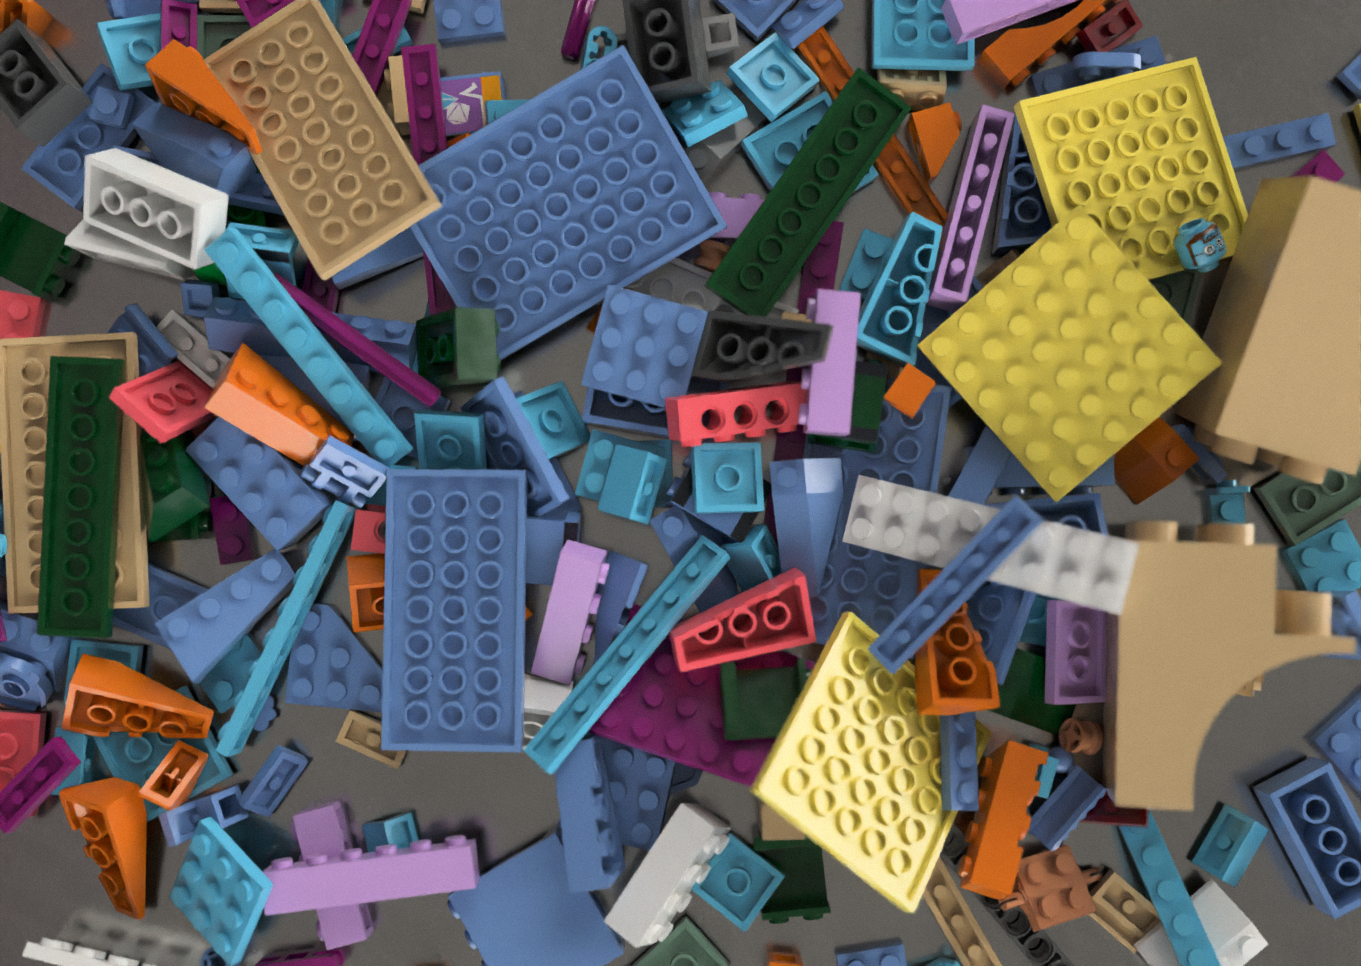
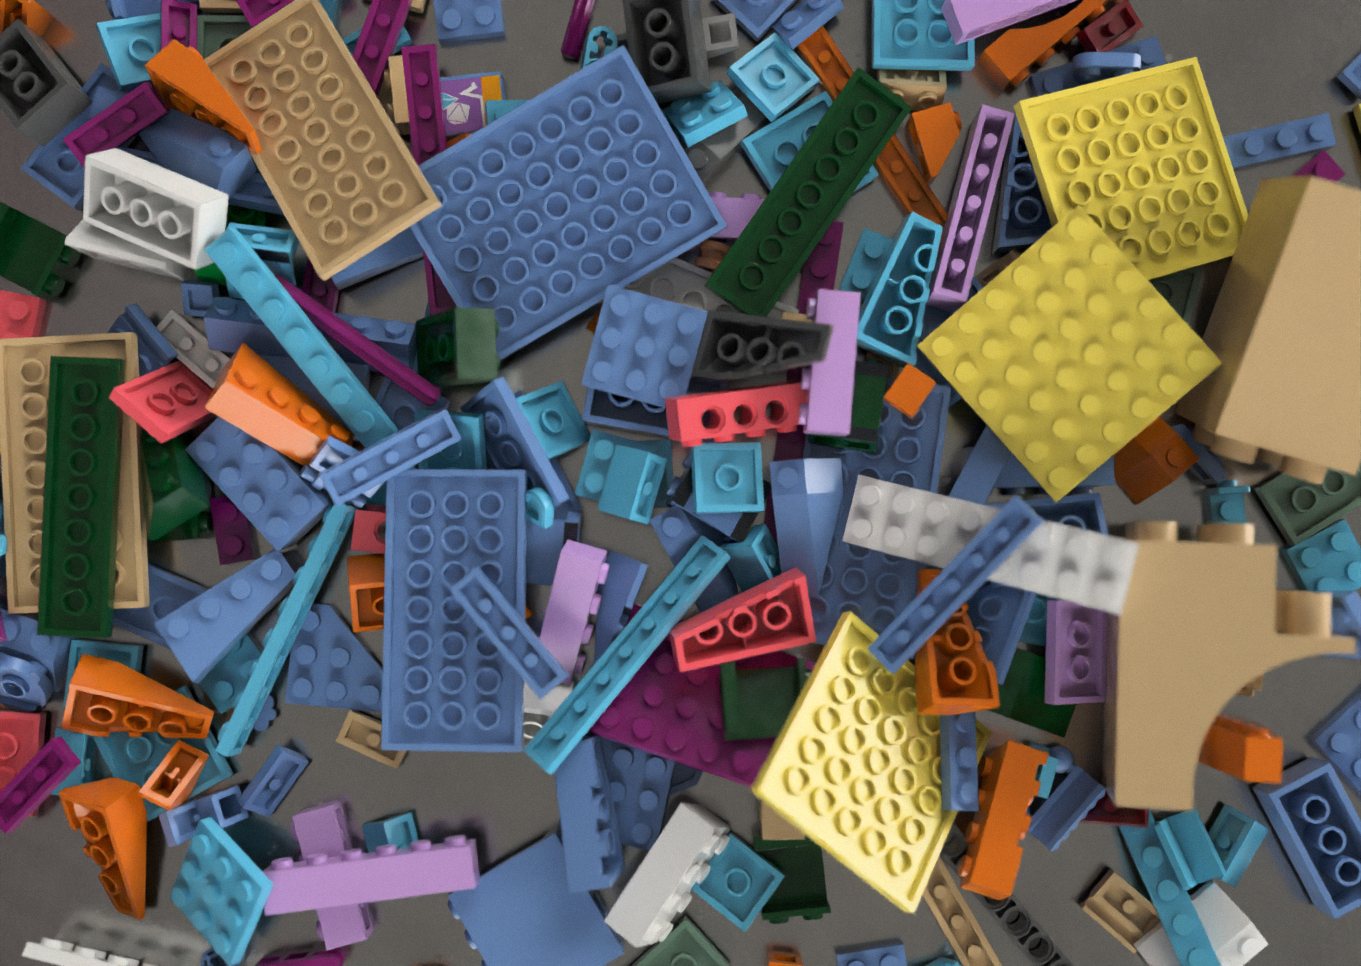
(117, 122): none -> magenta plate
(390, 456): none -> medium blue plate
(509, 632): none -> medium blue plate
(540, 507): none -> medium azure tile
(1052, 889): nougat plate -> none
(1080, 736): nougat wheel -> none
(1189, 848): none -> medium azure panel
(1199, 245): medium azure head -> none
(1242, 750): none -> orange wedge

